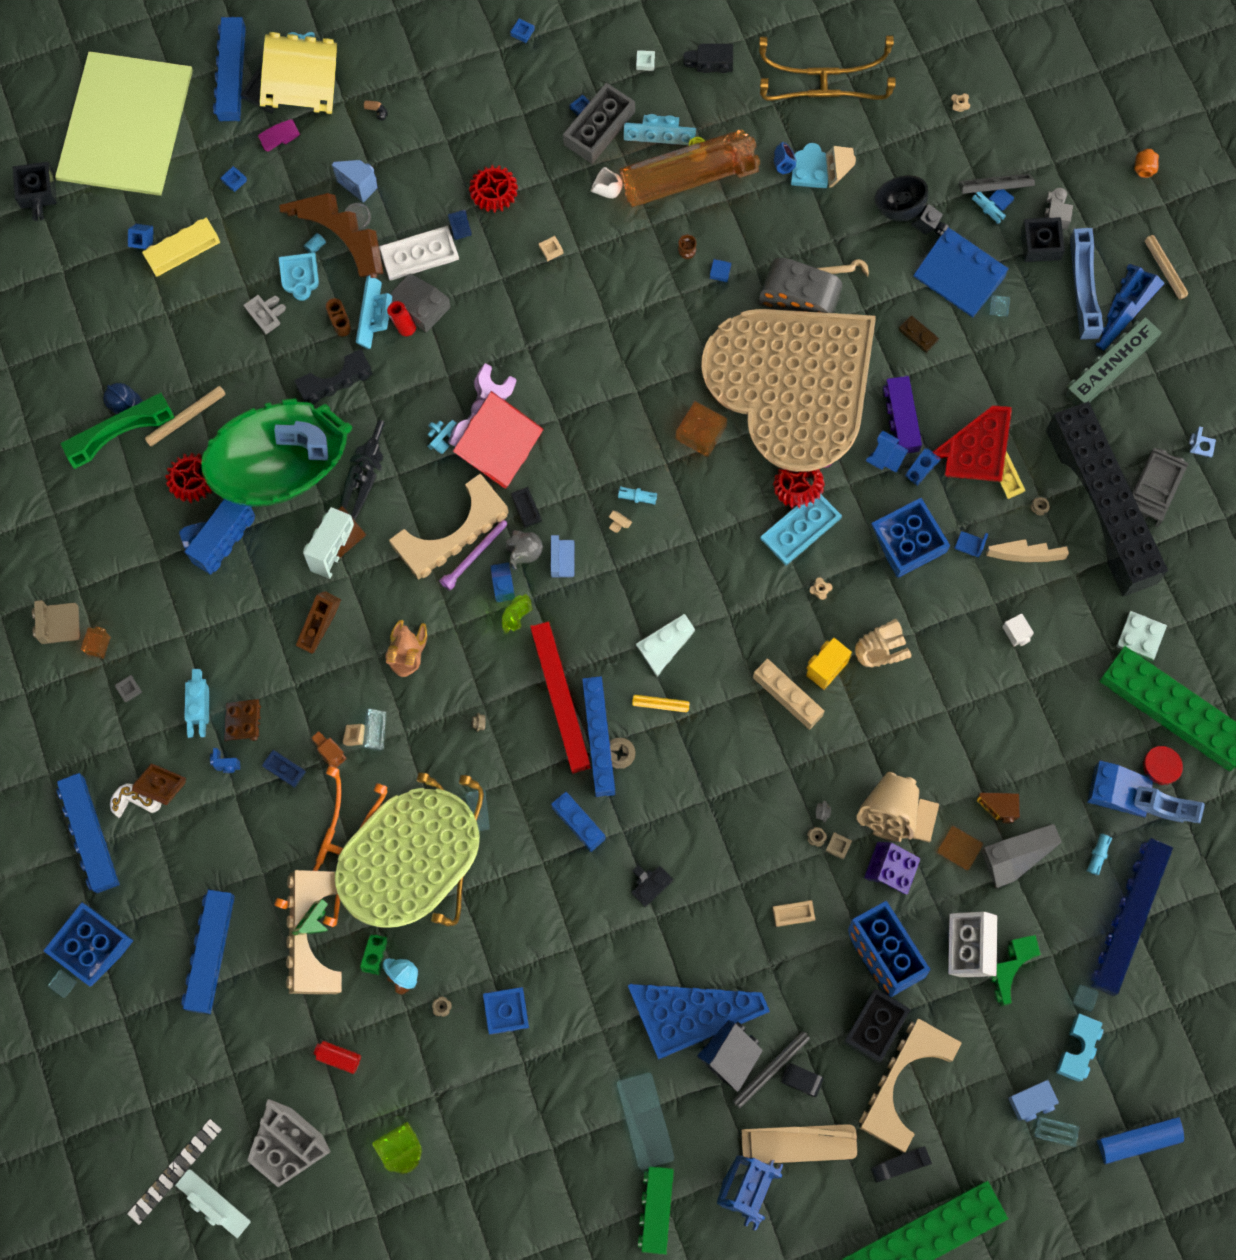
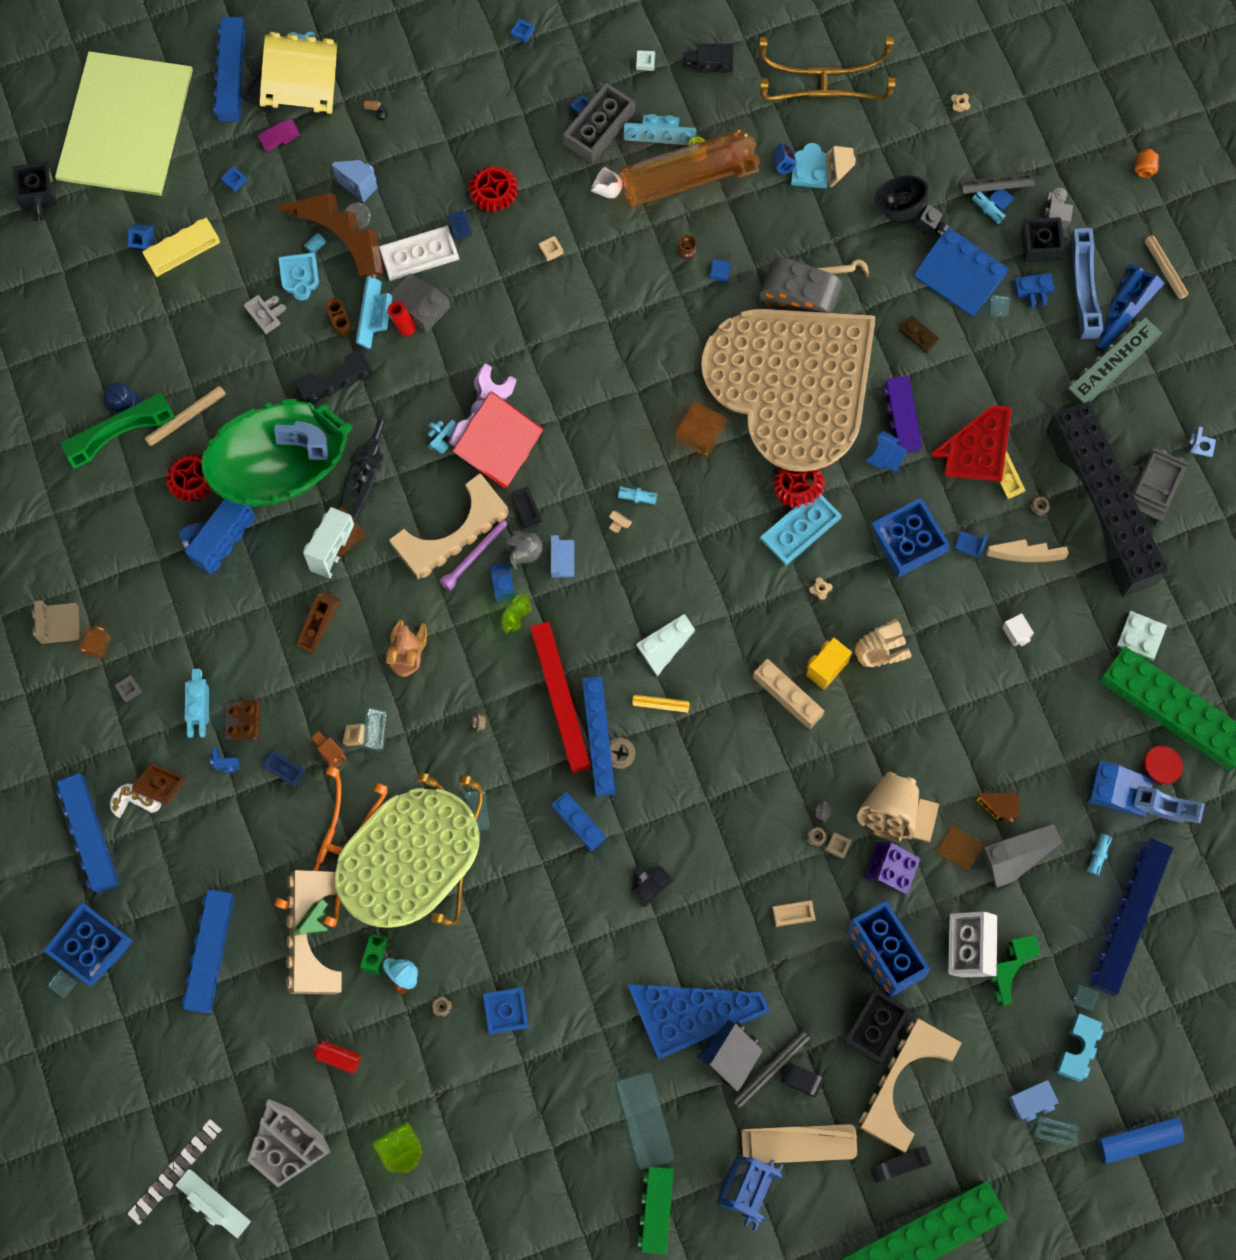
(922, 466): blue leg -> none
(1033, 286): none -> blue hinge

